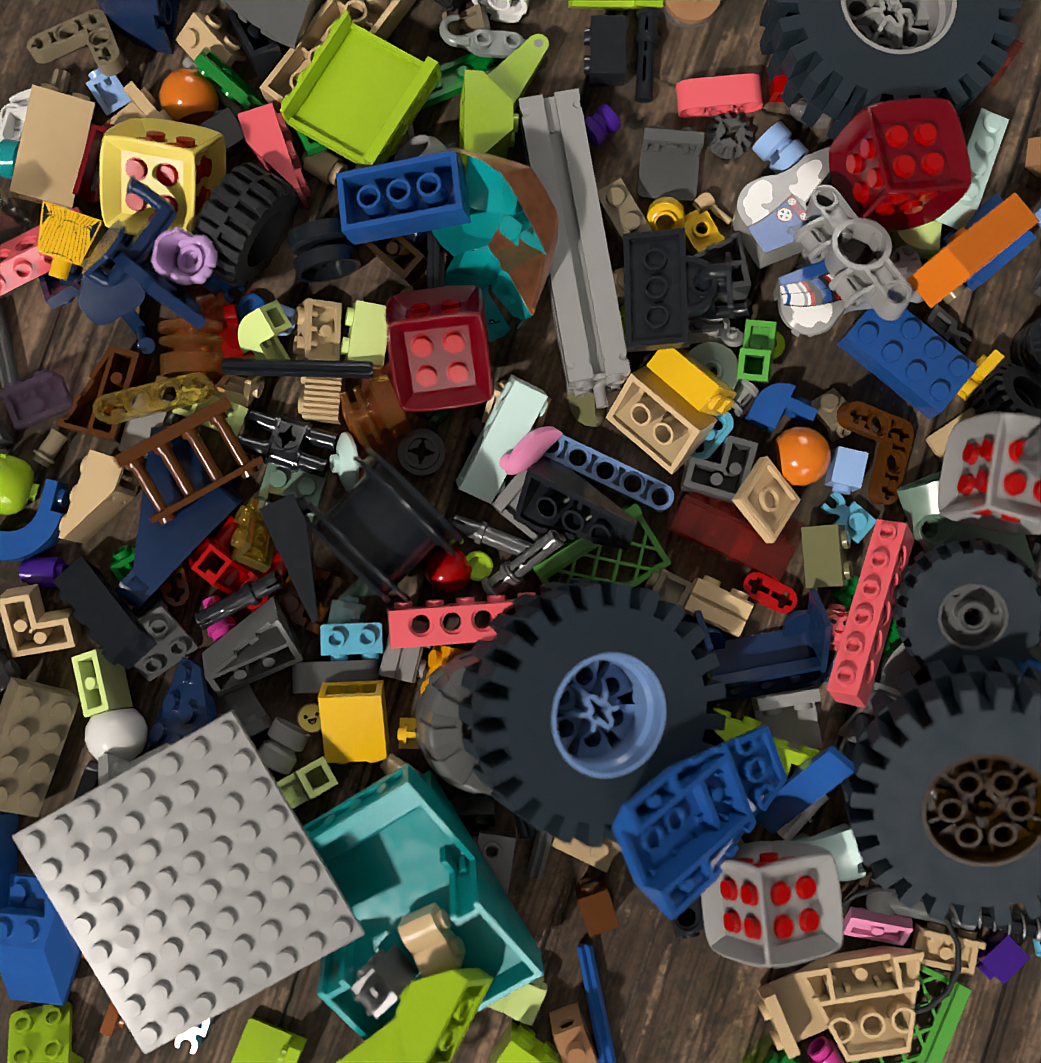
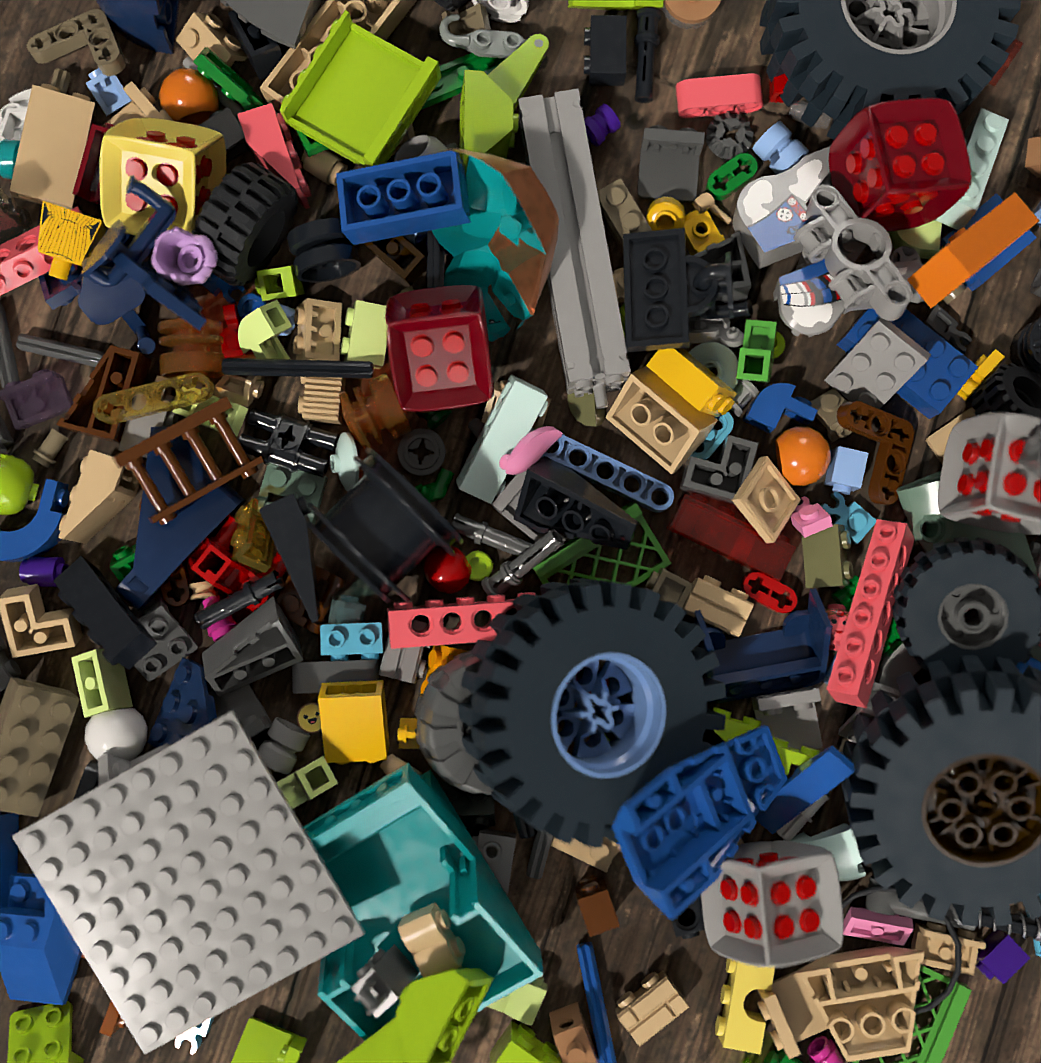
(59, 350): none -> dark grey axle
(202, 590): none -> tan bush
(267, 285): none -> lime brick
(437, 490): none -> green arm
(650, 1007): none -> tan brick
(727, 171): none -> green beam
(737, 1026): none -> light yellow arch
(810, 518): none -> bright pink plate
(878, 365): none -> light grey plate

